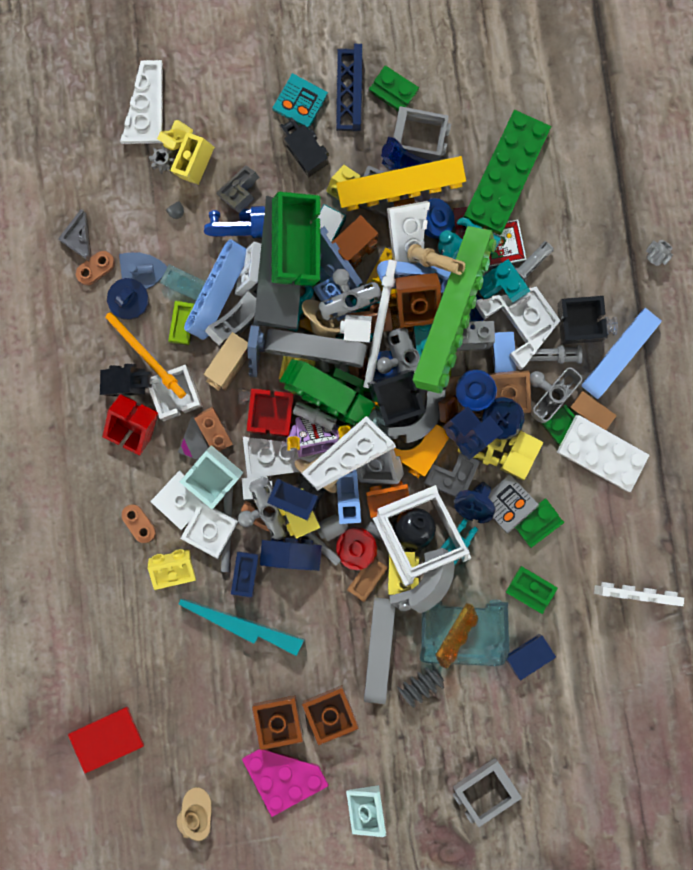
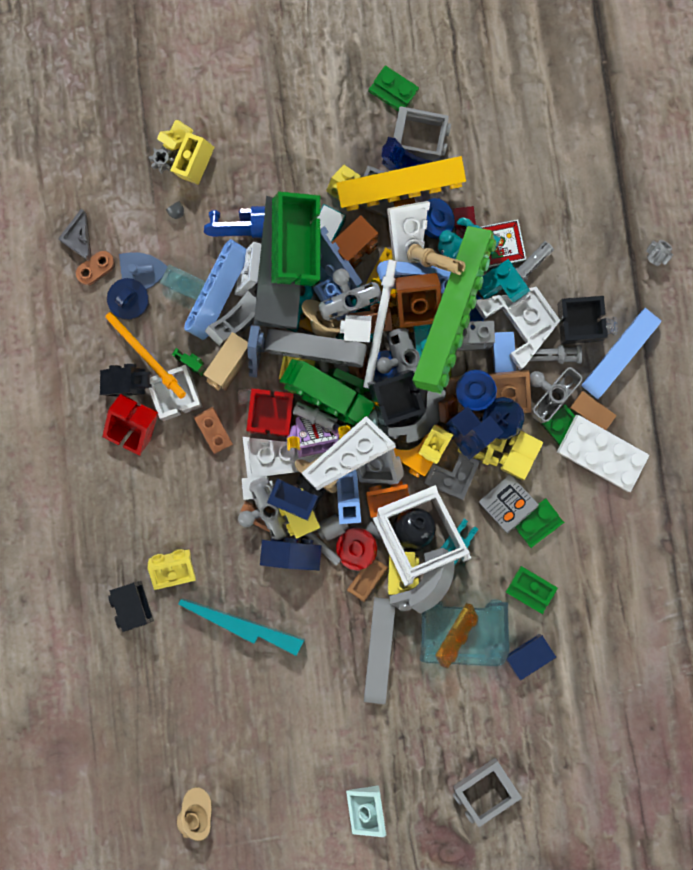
(106, 740): red tile -> none
(130, 606): none -> black piece
(138, 523): nougat plate -> none
(146, 105): white wing -> none
(176, 502): white plate -> none
(180, 314): lime tile -> none
(192, 361): none -> green plate
(193, 443): flat silver tile -> none
(209, 530): white tile -> none
(211, 477): light aqua piece -> none
(225, 558): light grey bar -> none
(235, 192): flat silver plate -> none
(244, 574): dark blue panel -> none
(277, 722): dark orange brick -> none
(283, 779): dark pink plate -> none
(300, 101): teal tile -> none
(304, 147): black brick -> none
(330, 715): dark orange brick -> none
(356, 85): dark blue fence -> none
(422, 686): dark grey piece -> none
(435, 444): none -> light yellow bracket
(475, 504): dark blue tile -> none
(507, 172): green plate -> none
(648, 594): white wing -> none

